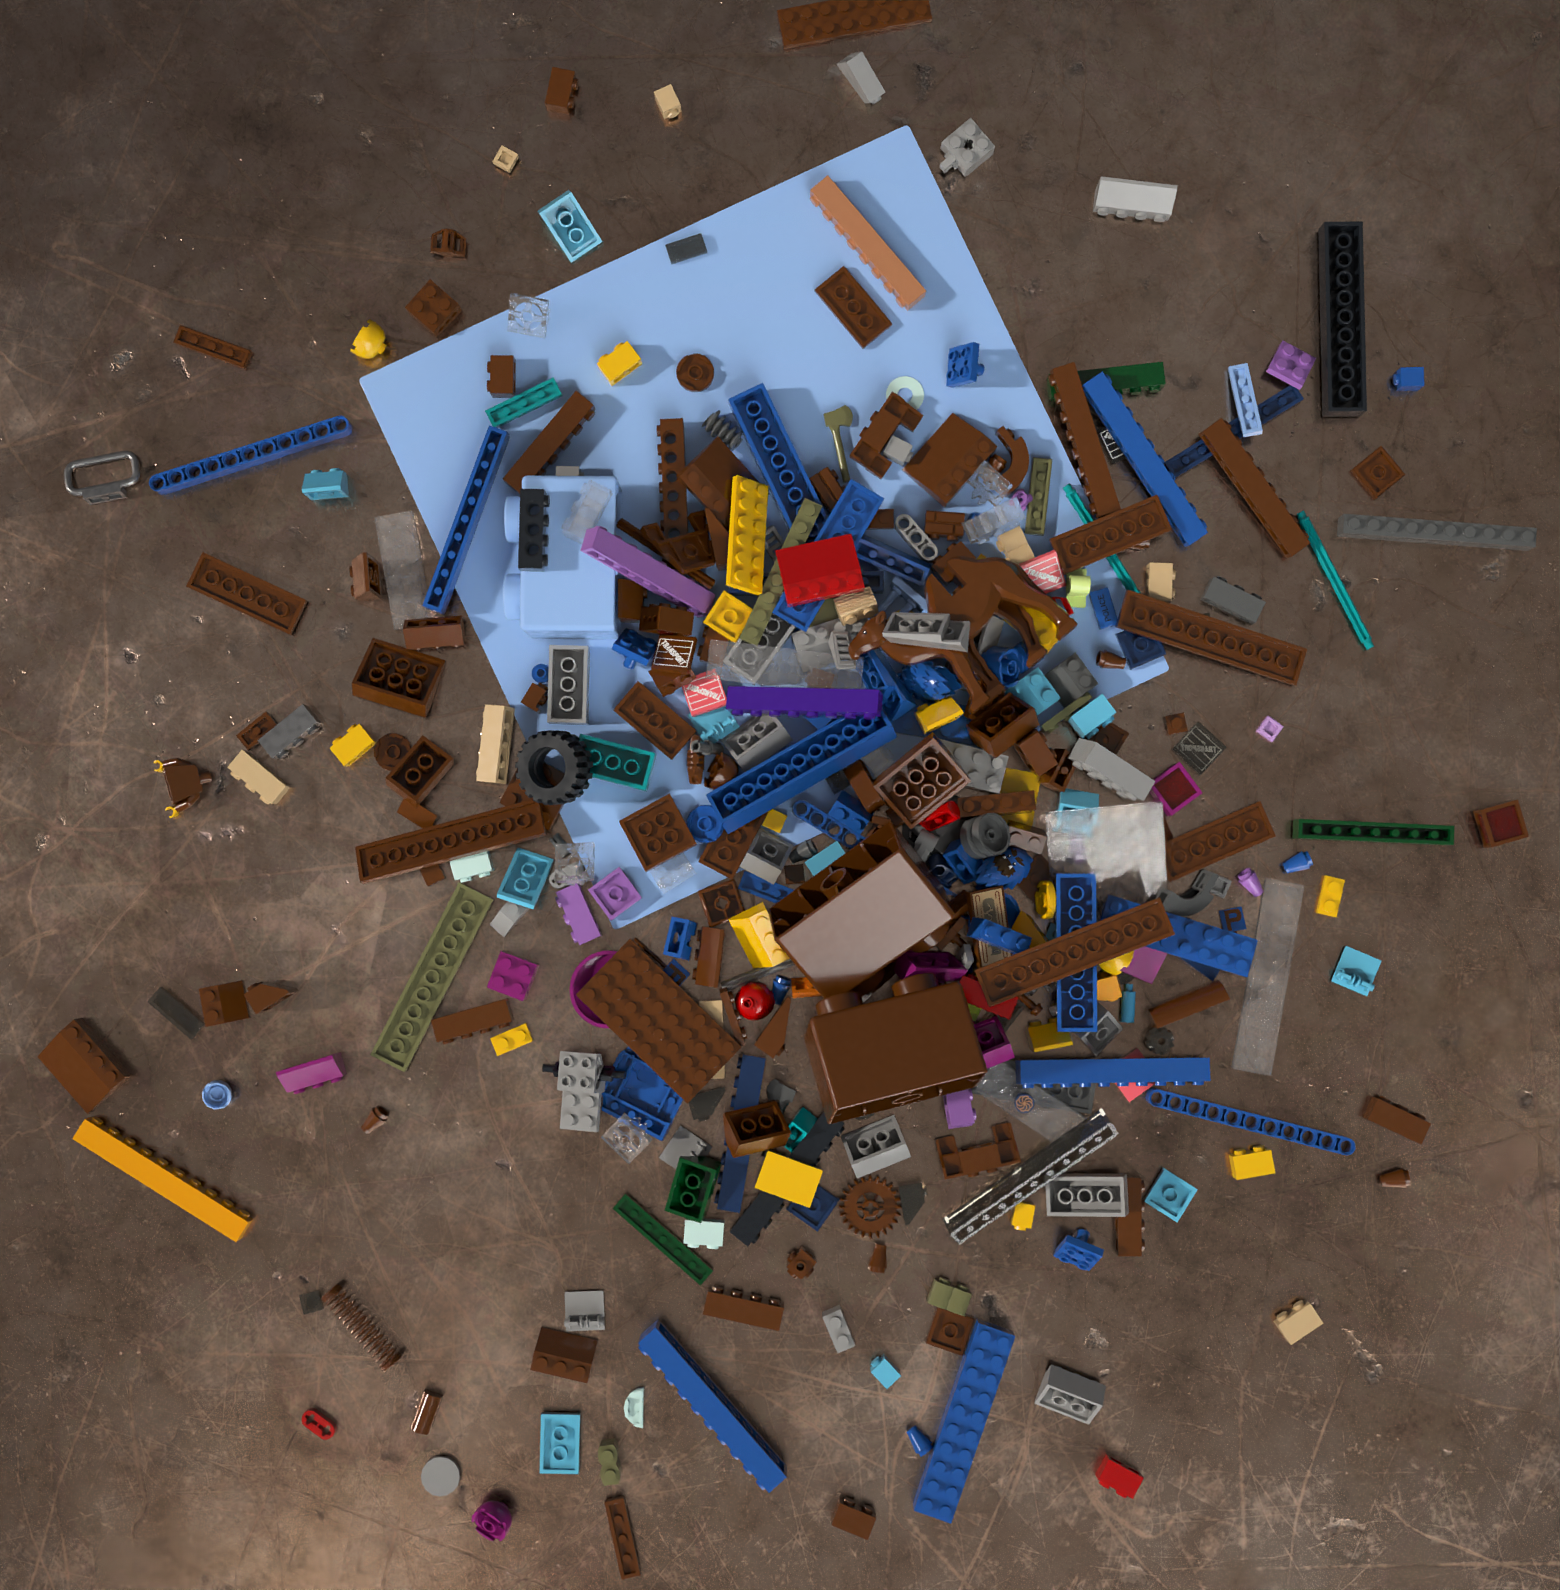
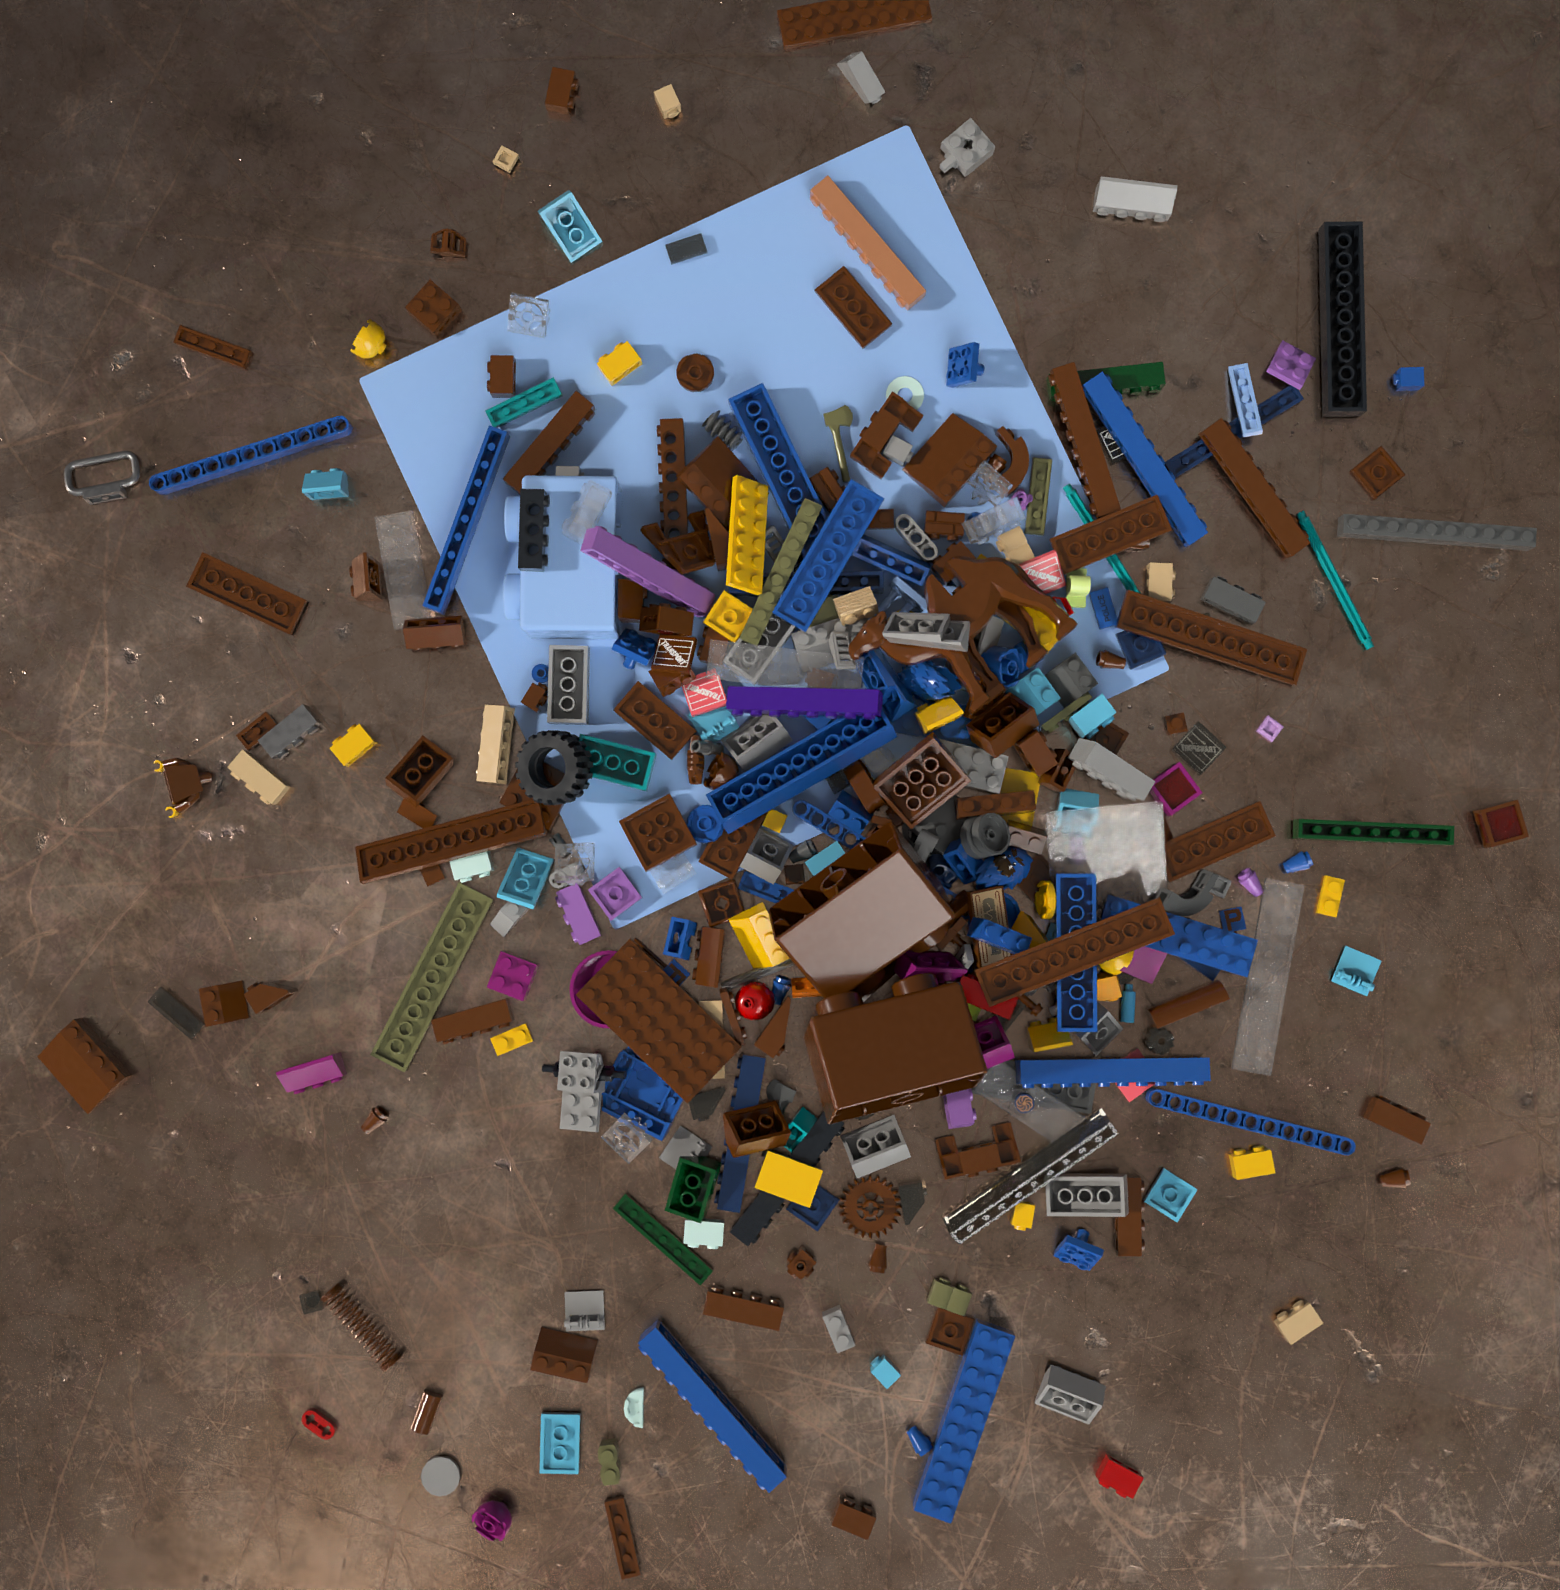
(162, 1178): light orange brick -> none
(217, 1094): light blue hair -> none
(391, 750): reddish brown tile -> none
(398, 677): reddish brown slope -> none
(635, 533): reddish brown axle -> none
(819, 570): red slope -> none
(941, 816): red brick -> none

